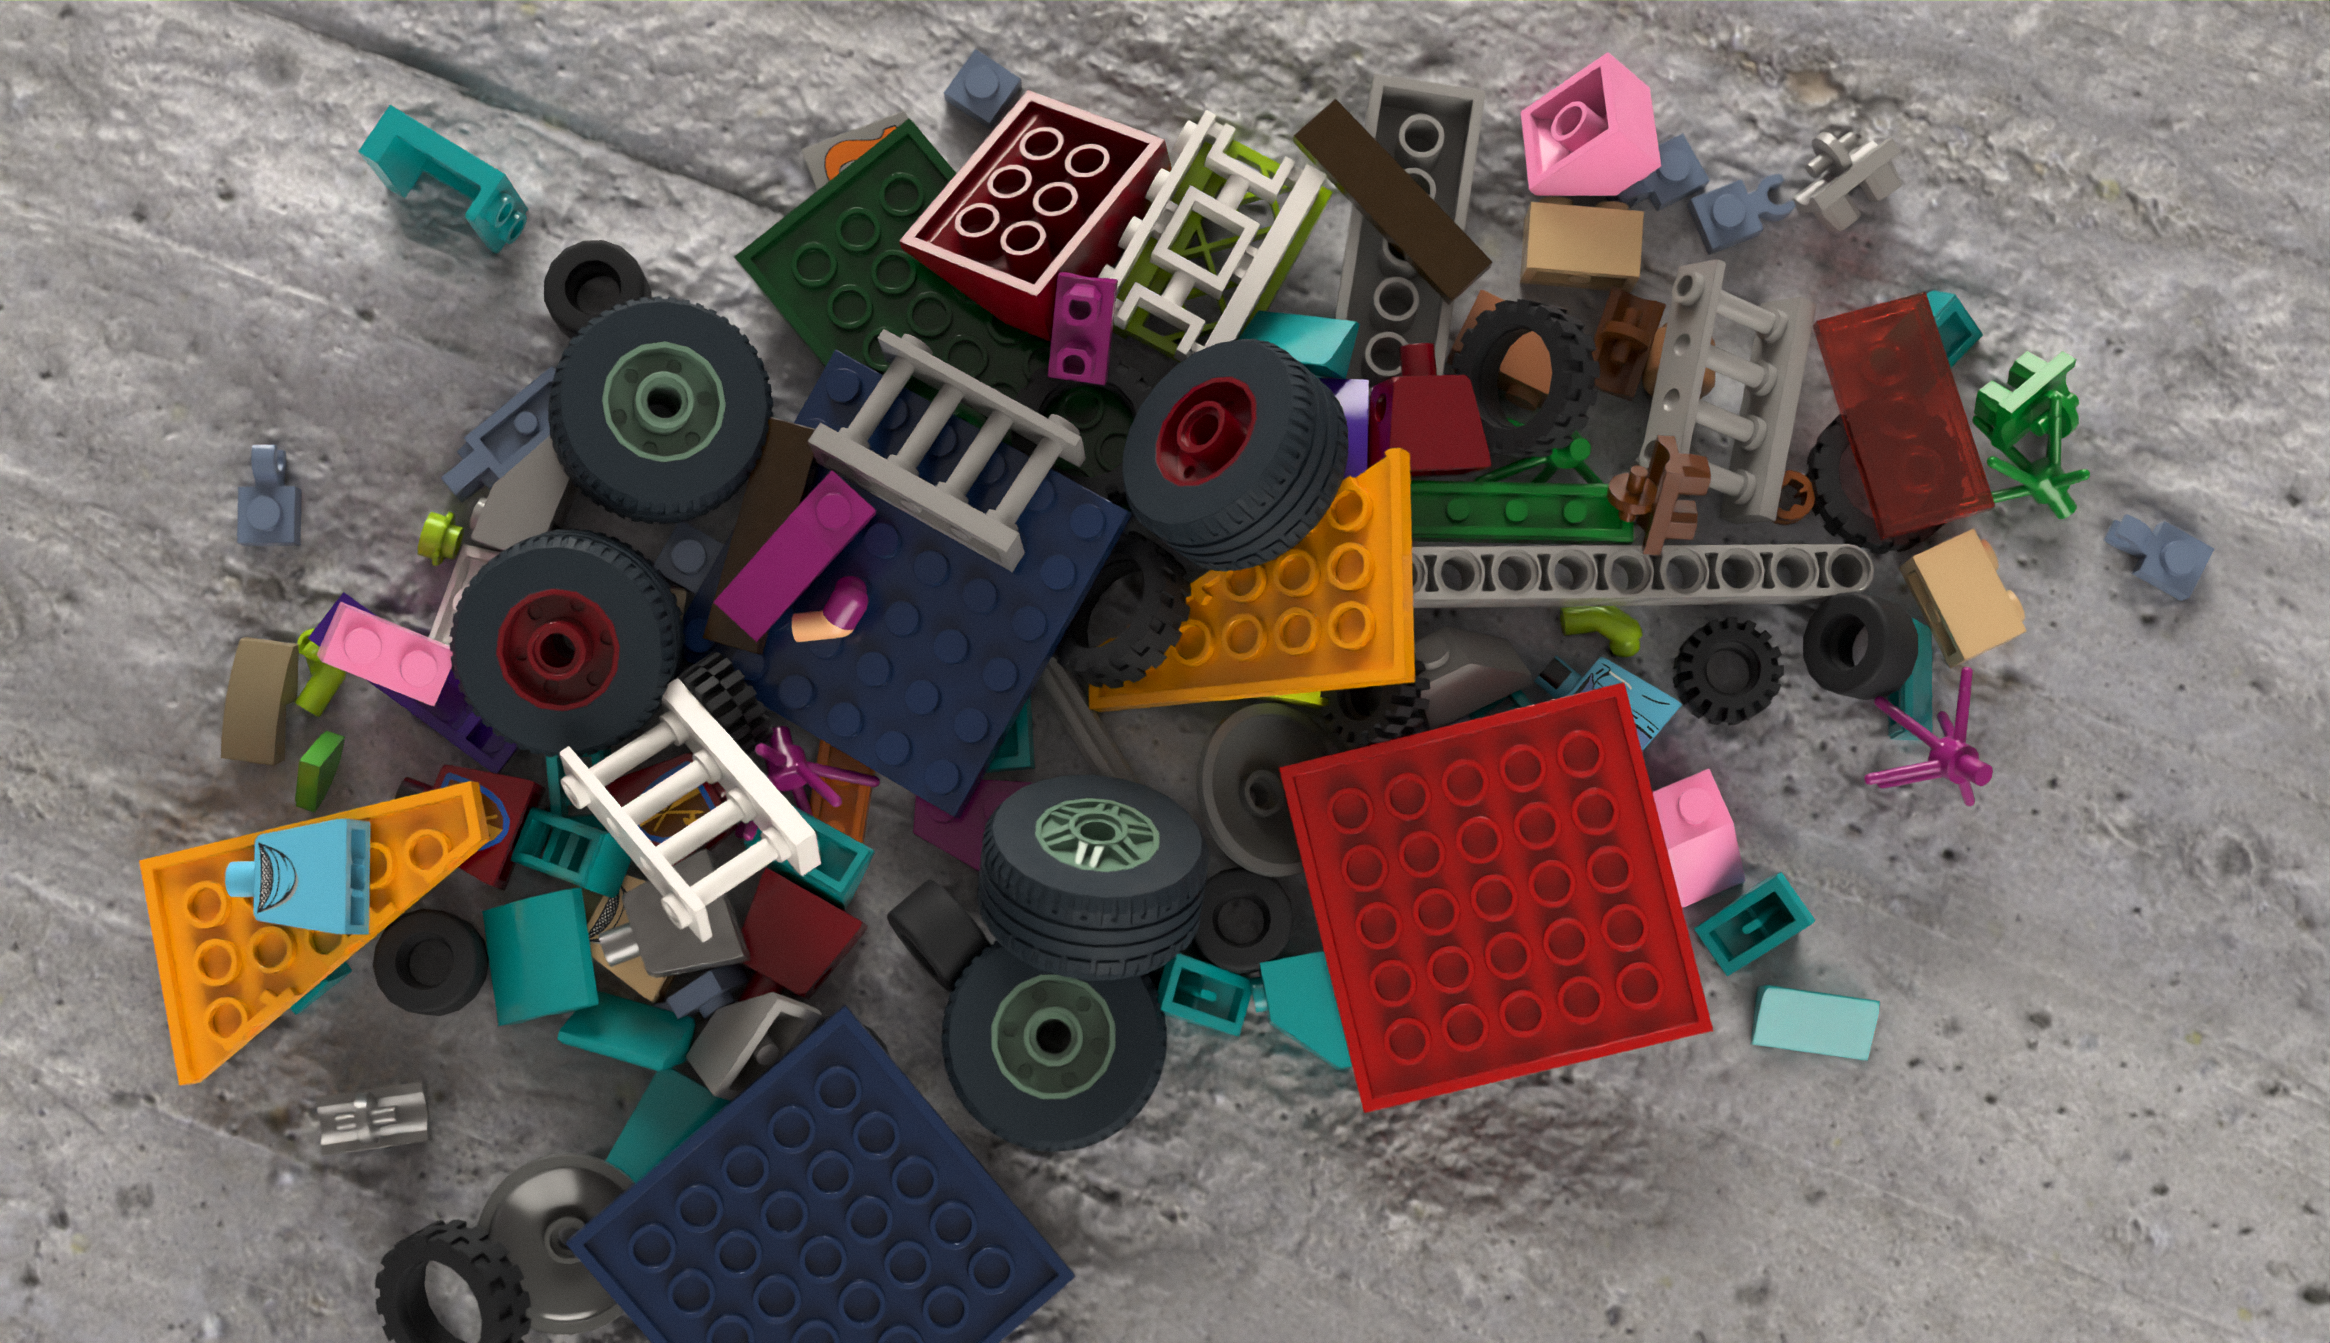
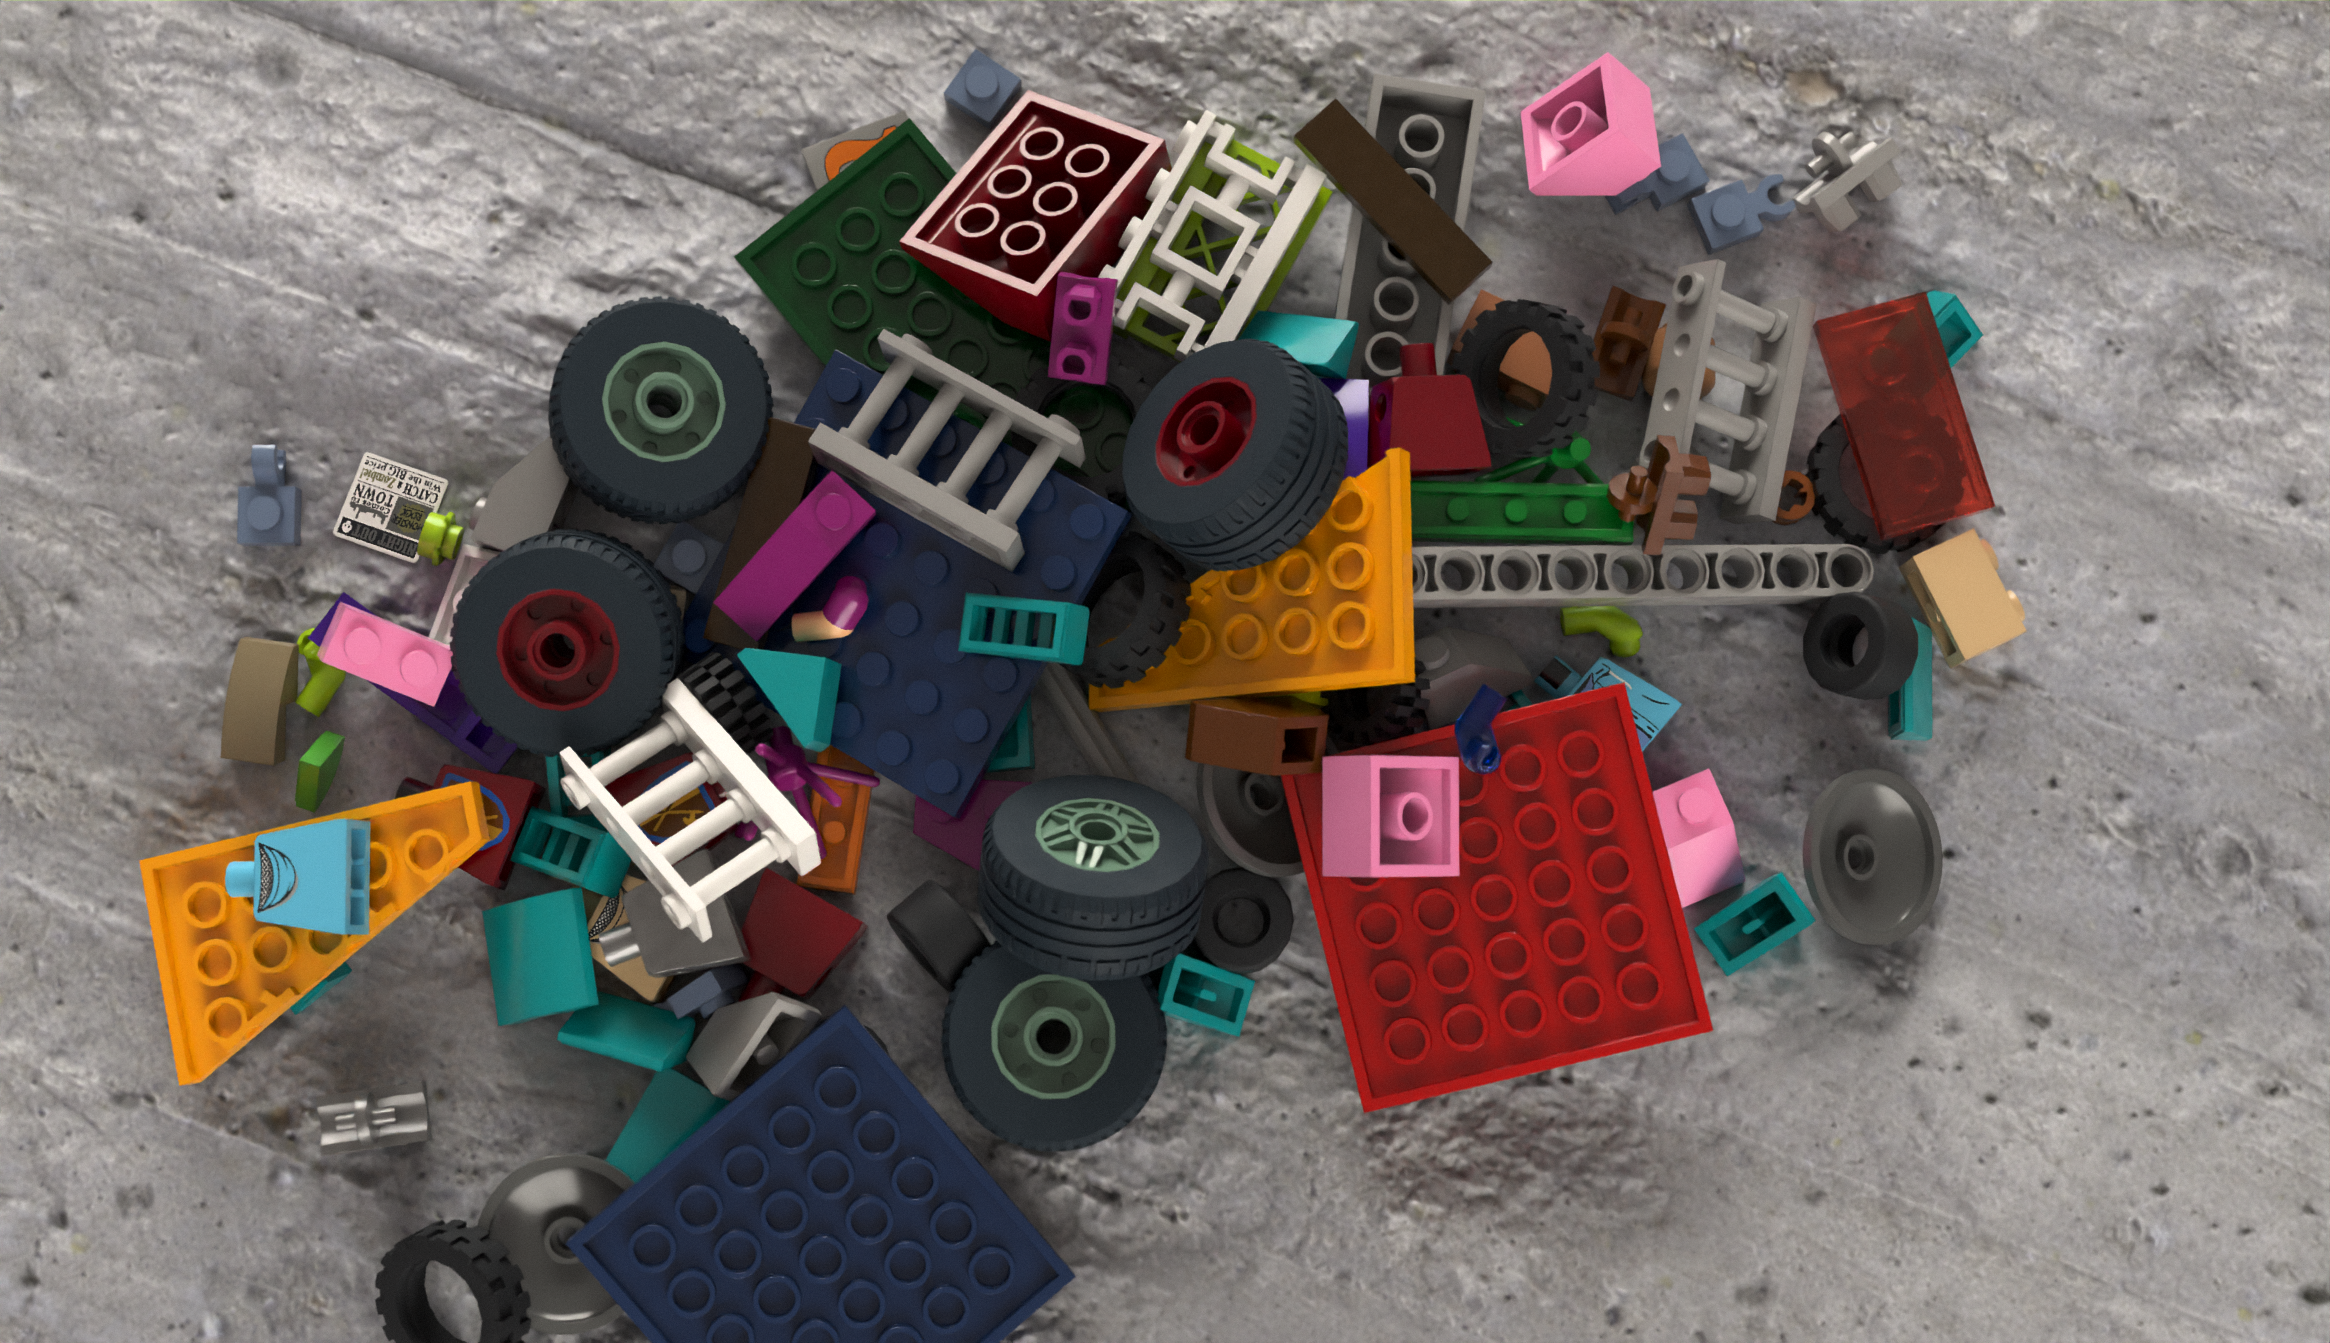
(389, 506): none -> sticker
(393, 960): black tyre -> none
(404, 148): teal panel -> none
(502, 439): sand blue hinge -> none
(582, 263): black tyre -> none
(800, 690): none -> teal slope
(841, 864): teal slope -> none
(1060, 629): none -> teal slope
(1258, 735): none -> reddish brown slope
(1303, 1005): teal slope -> none
(1390, 816): none -> bright pink slope
(1475, 733): none -> clear blue arm
(1581, 245): tan brick -> none
(1756, 652): black tyre -> none
(1814, 1022): slope -> none
(1872, 856): none -> dark grey dish
(1948, 756): magenta plant -> none
(2029, 405): green hips -> none
(2042, 478): green plant -> none
(2165, 556): sand blue plate -> none

